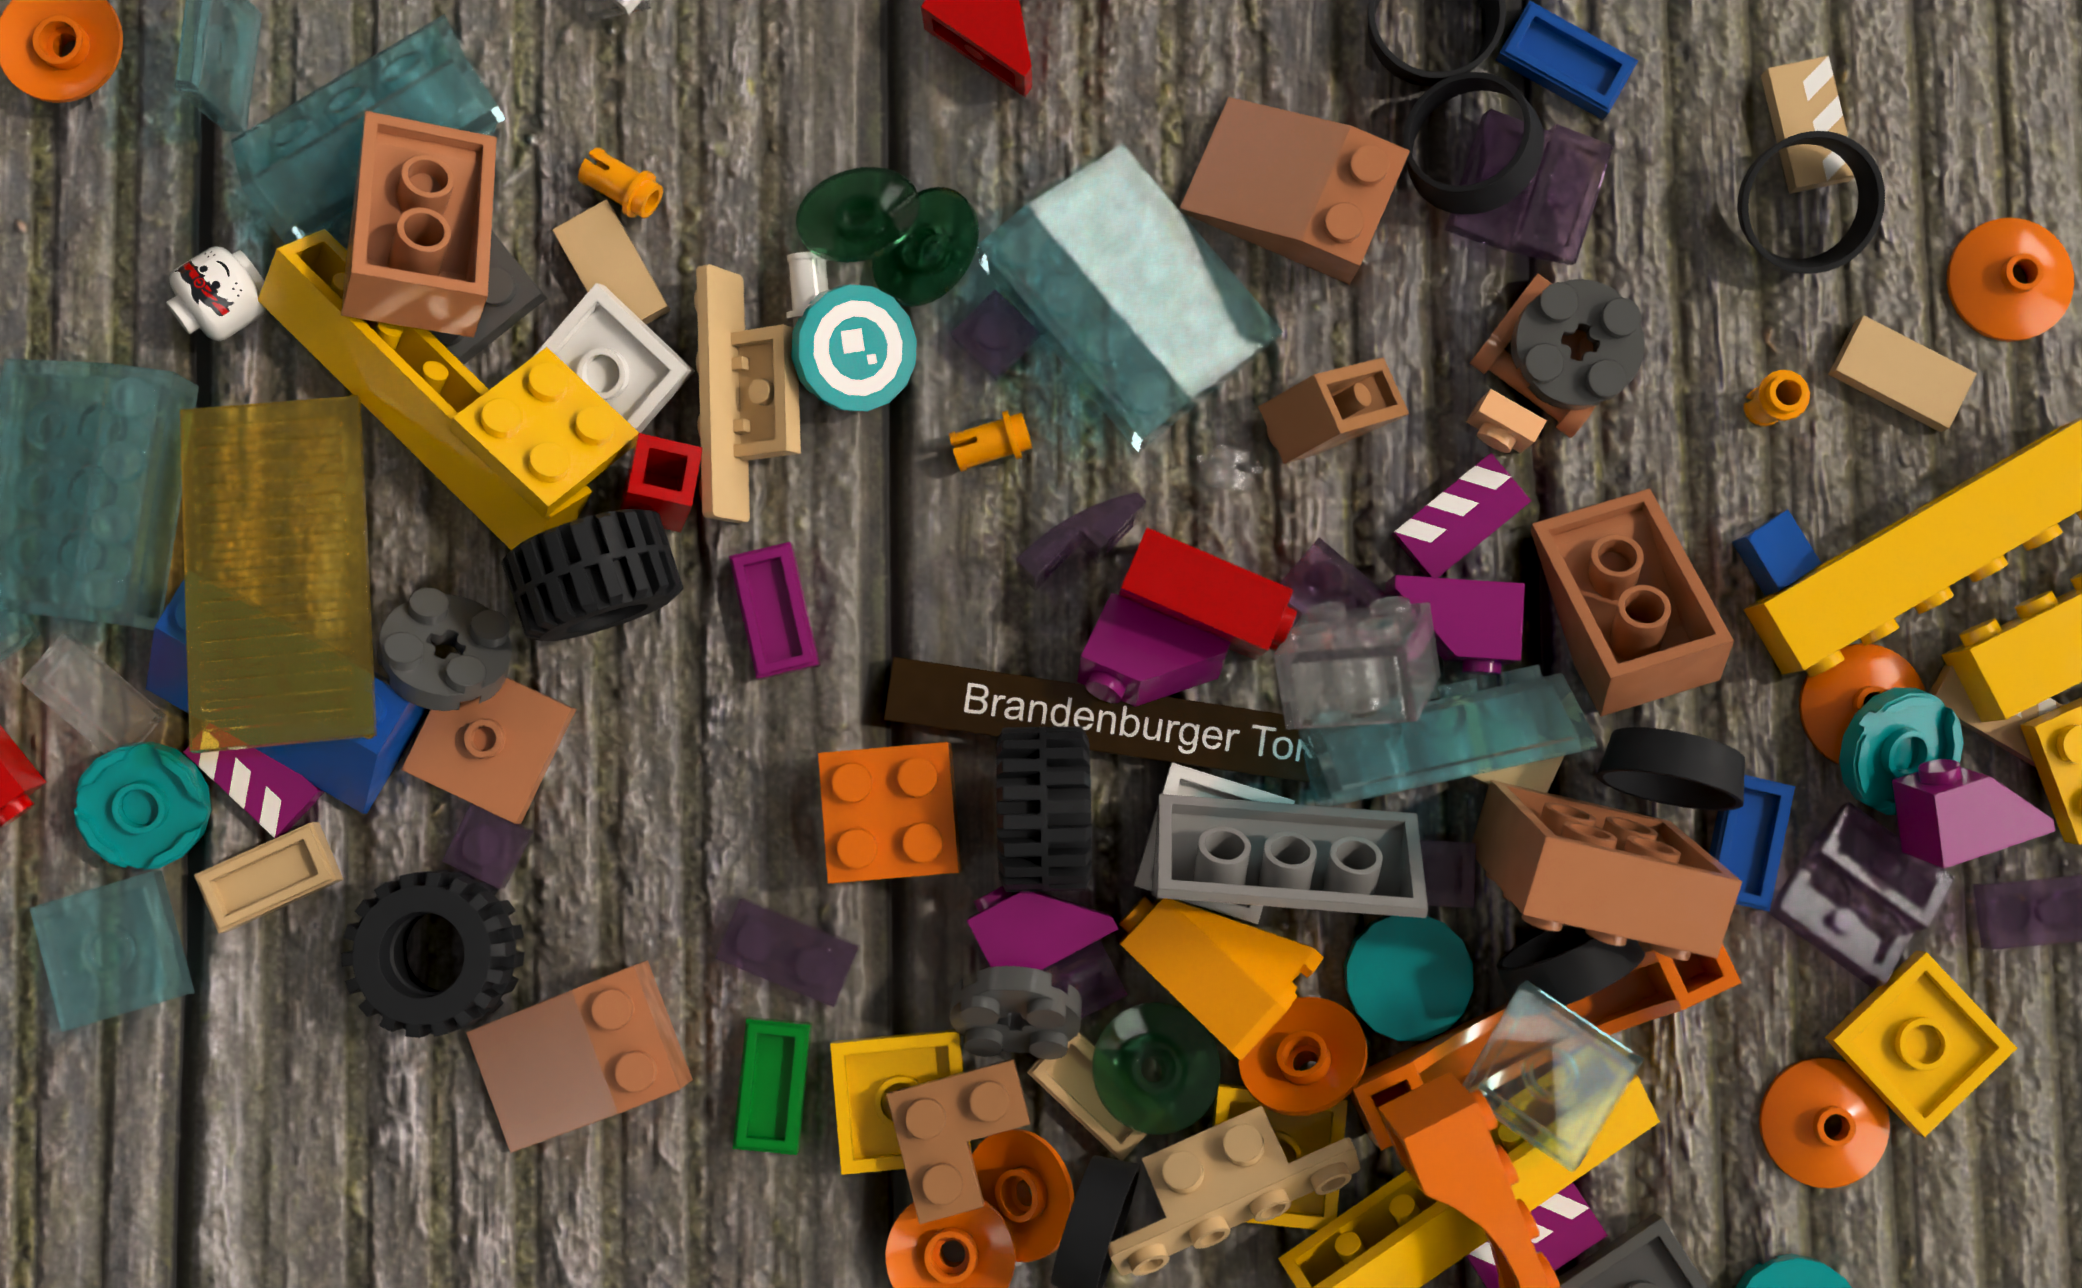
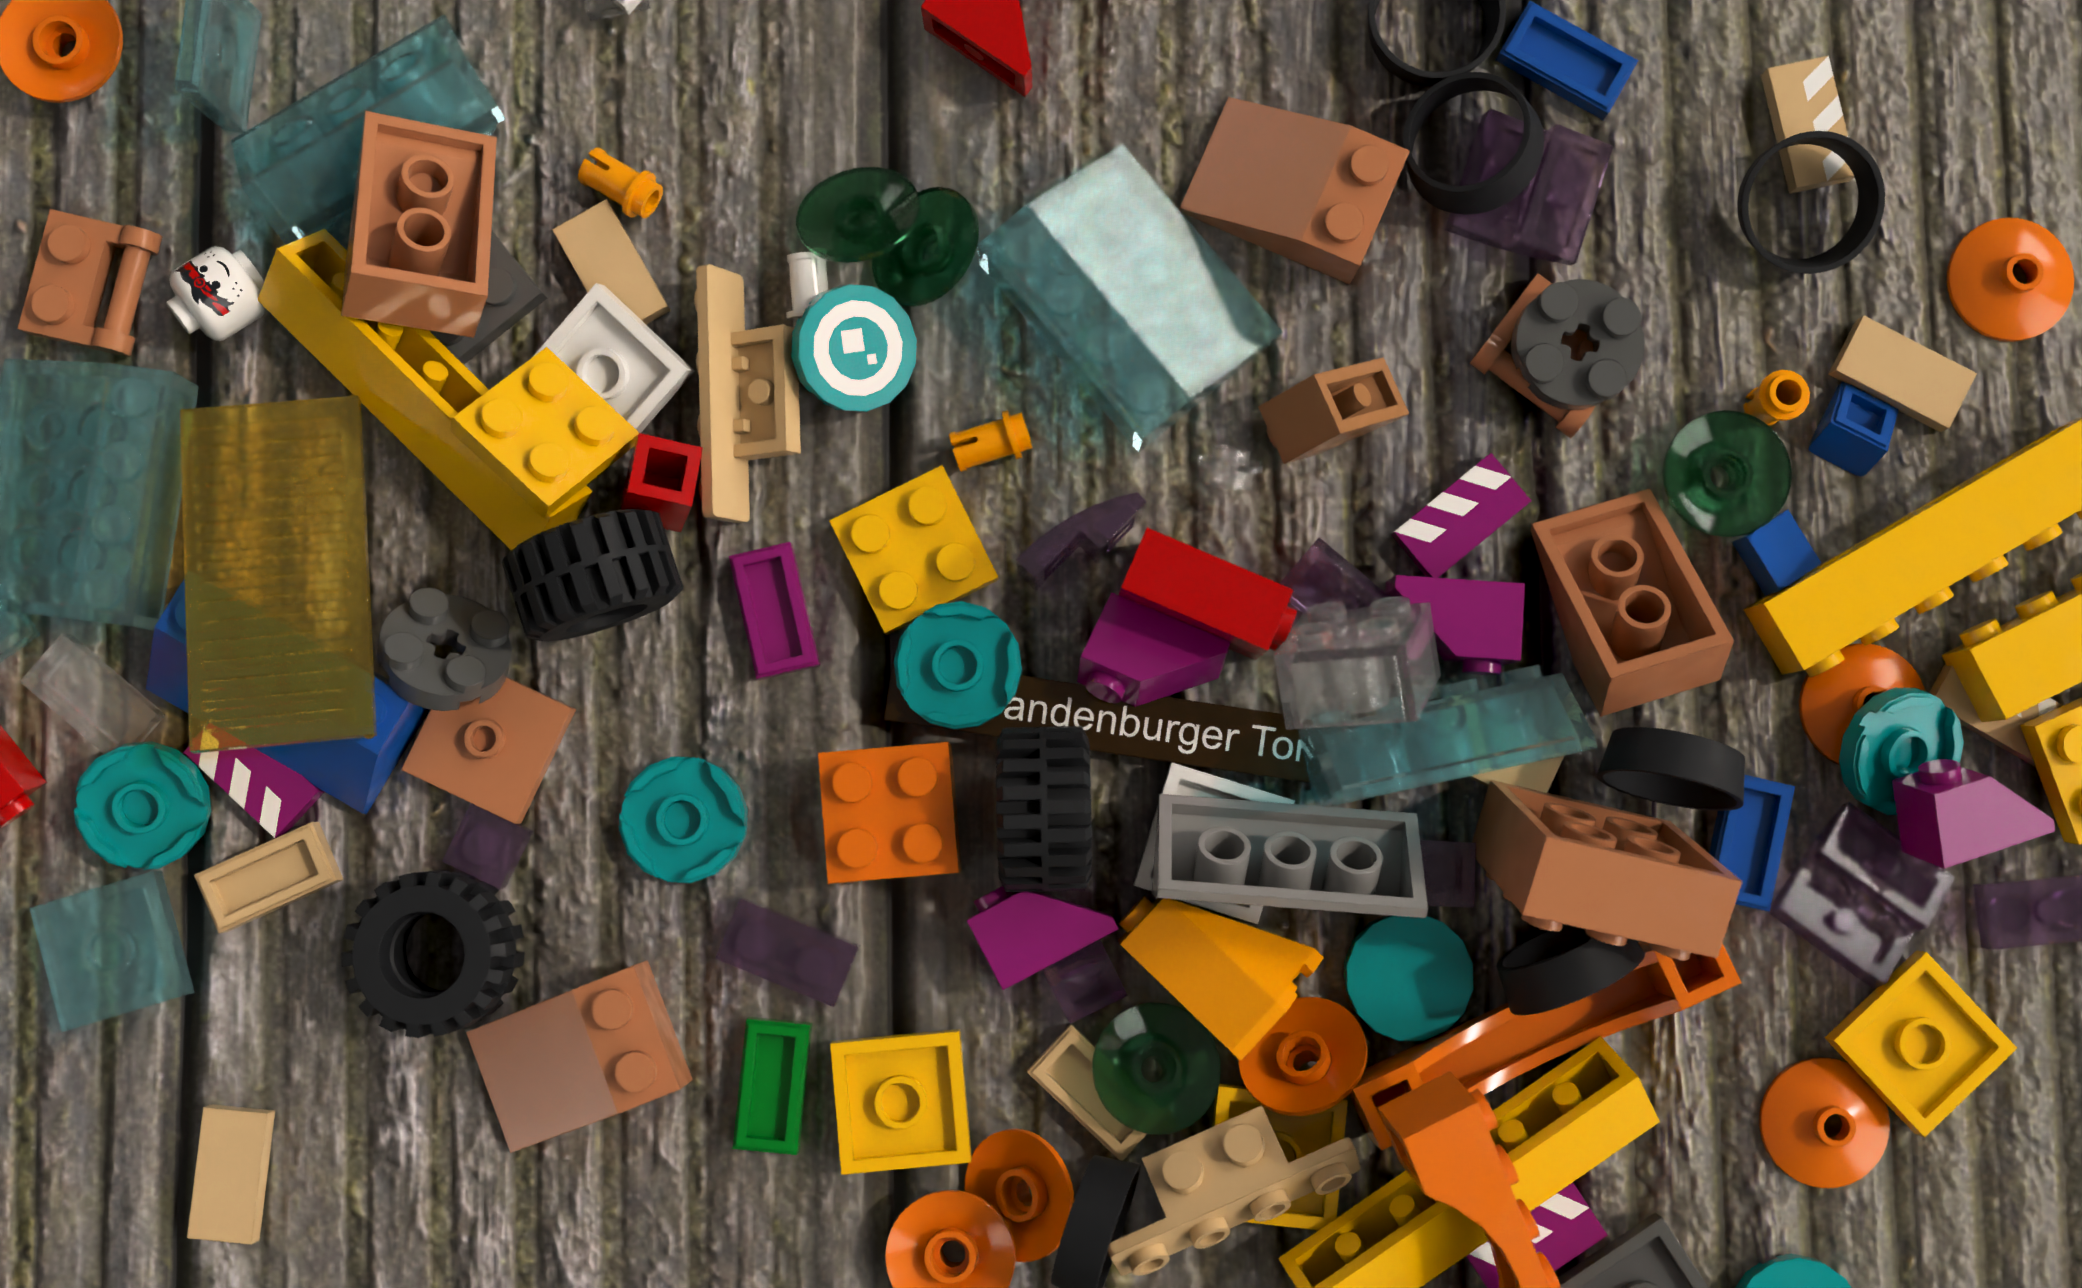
(73, 277): none -> nougat plate
(231, 1174): none -> tan tile
(683, 819): none -> teal tile
(914, 549): none -> yellow plate
(935, 1131): medium nougat plate -> none
(958, 665): none -> teal tile
(995, 334): clear purple plate -> none
(1015, 1013): dark grey plate -> none
(1505, 423): light nougat plate -> none
(1552, 1075): clear light blue tile -> none
(1748, 453): none -> clear green dish
(1854, 430): none -> blue slope

